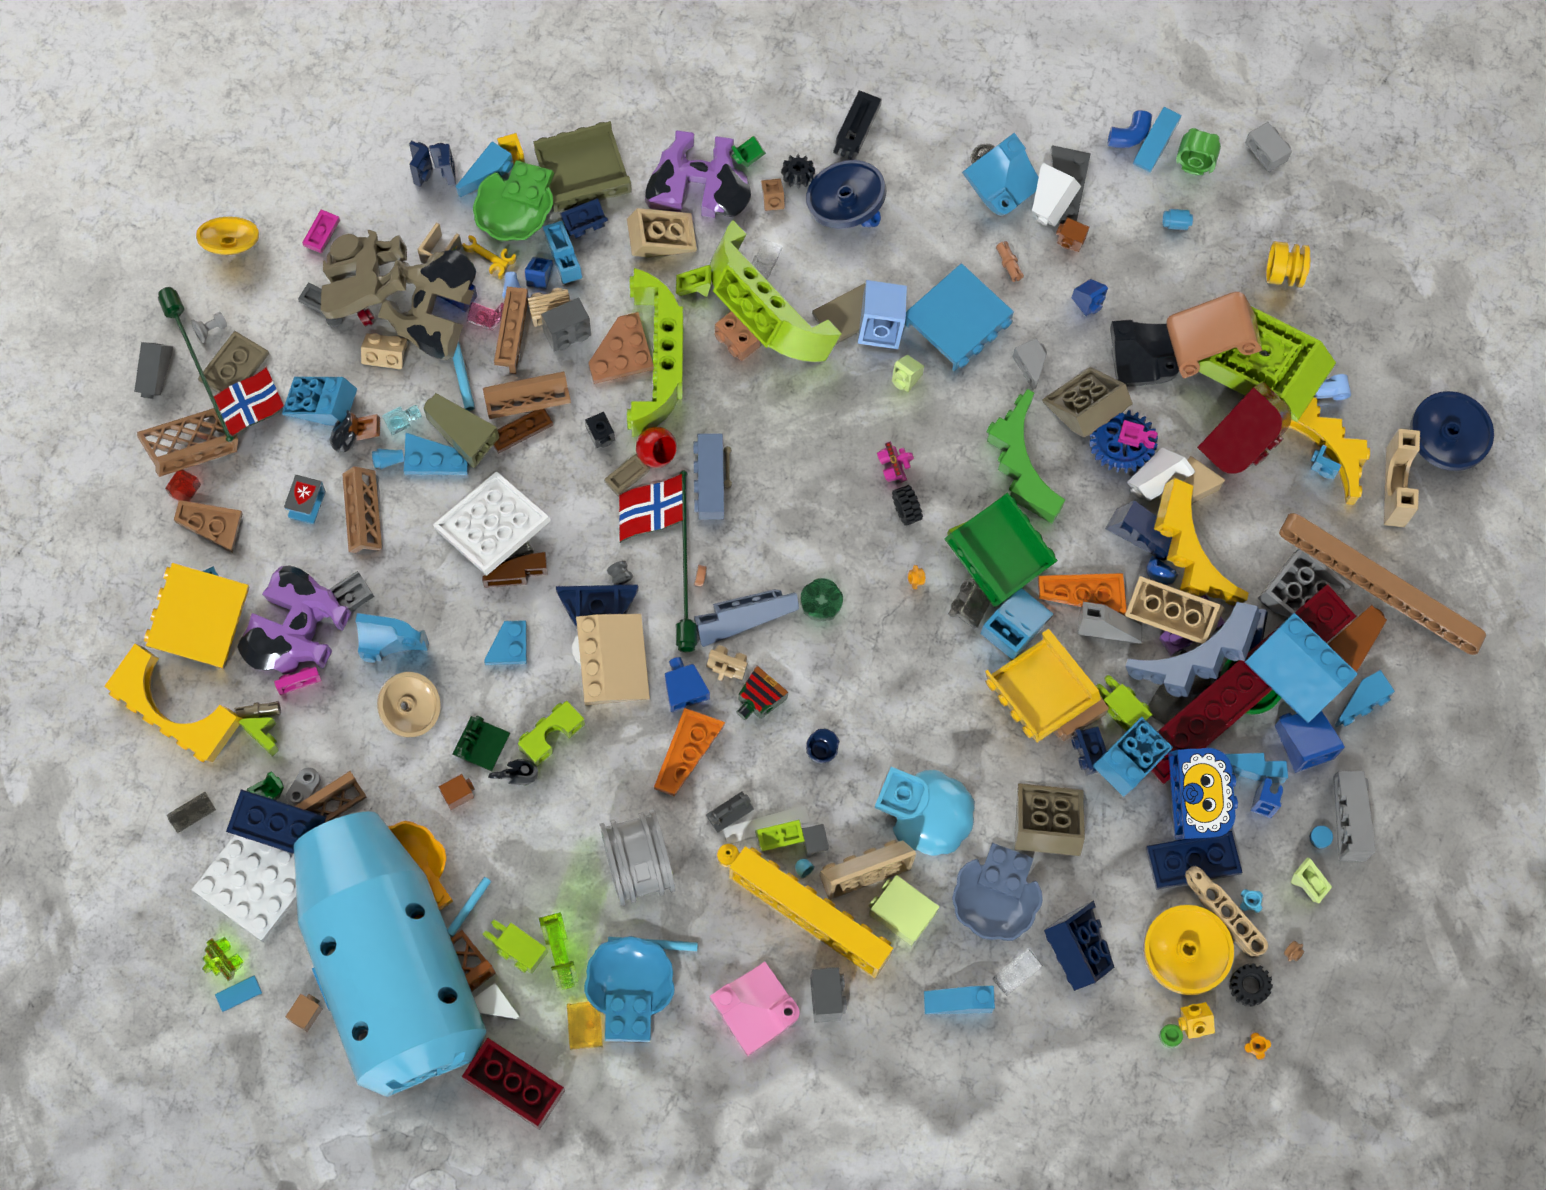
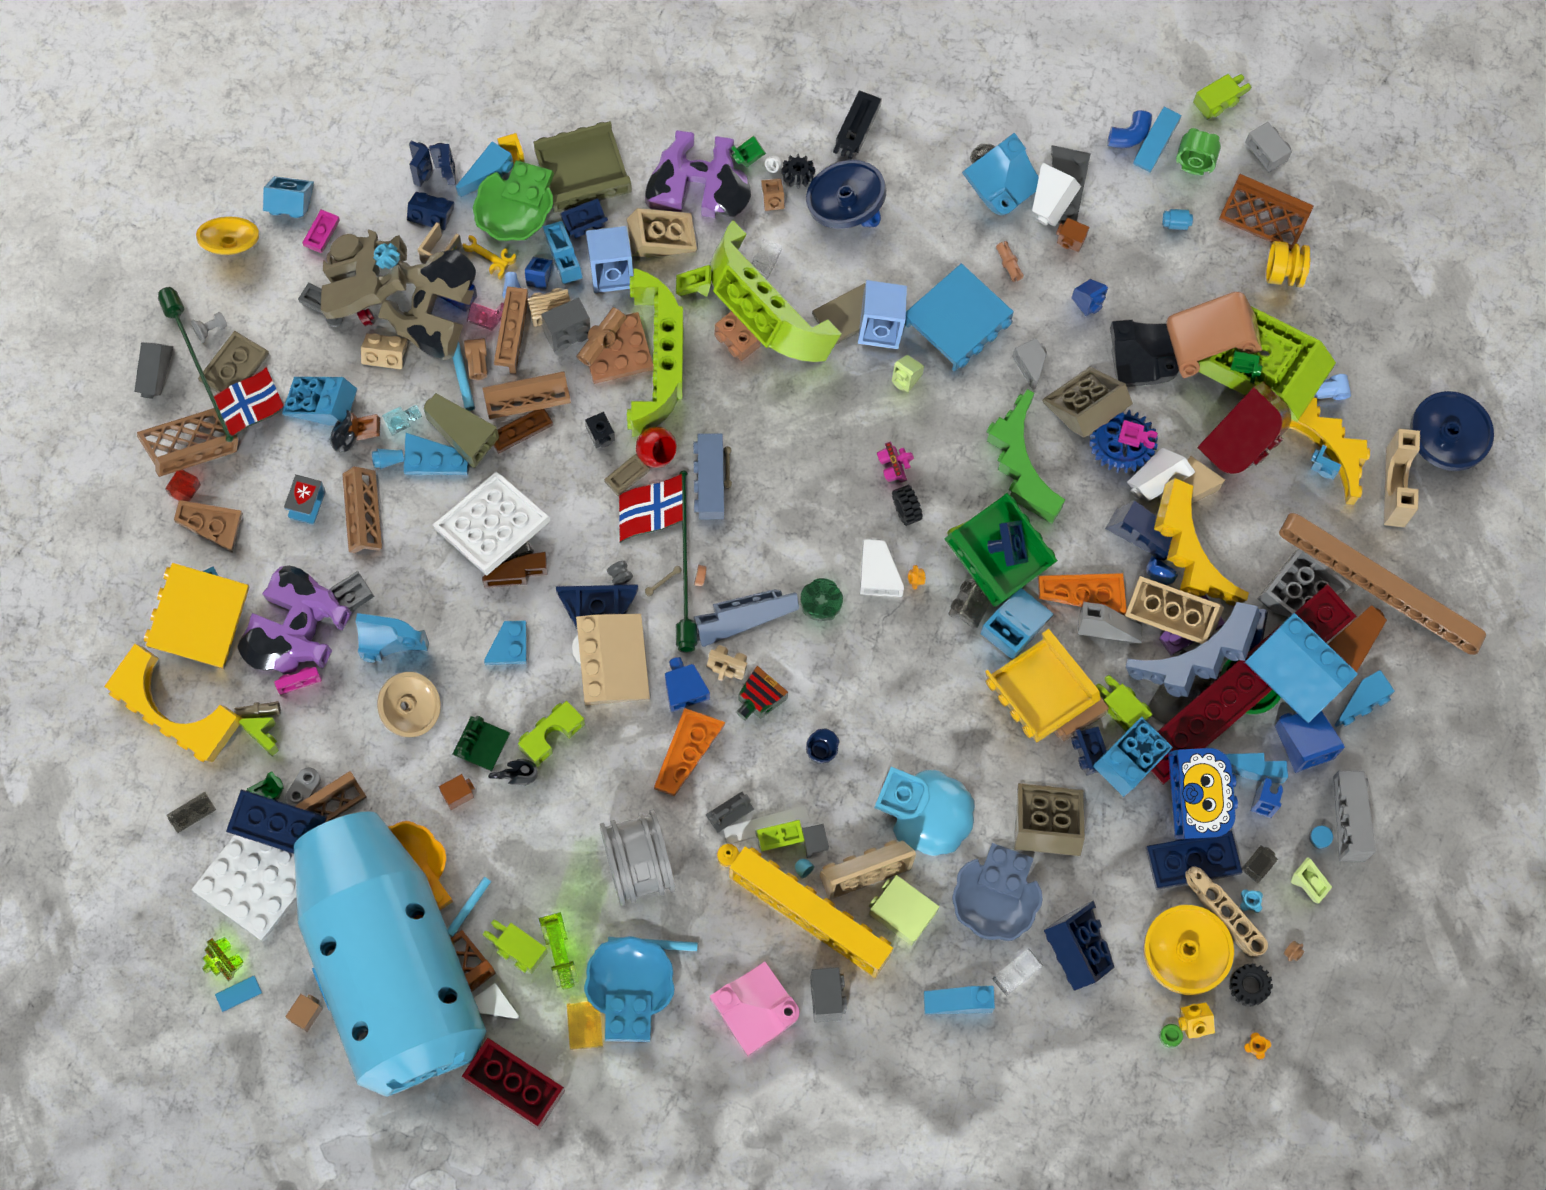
(287, 196): none -> dark azure slope
(386, 256): none -> medium azure gear
(429, 209): none -> dark blue bracket
(475, 353): none -> medium nougat piece
(601, 337): none -> medium nougat piece
(610, 259): none -> light blue slope
(650, 590): none -> dark tan hinge
(771, 161): none -> white hinge
(879, 571): none -> white slope
(1011, 543): none -> dark blue tile
(1220, 95): none -> lime hinge
(1247, 363): none -> green bracket
(1260, 863): none -> clear smoke brick
(1270, 196): none -> dark orange fence

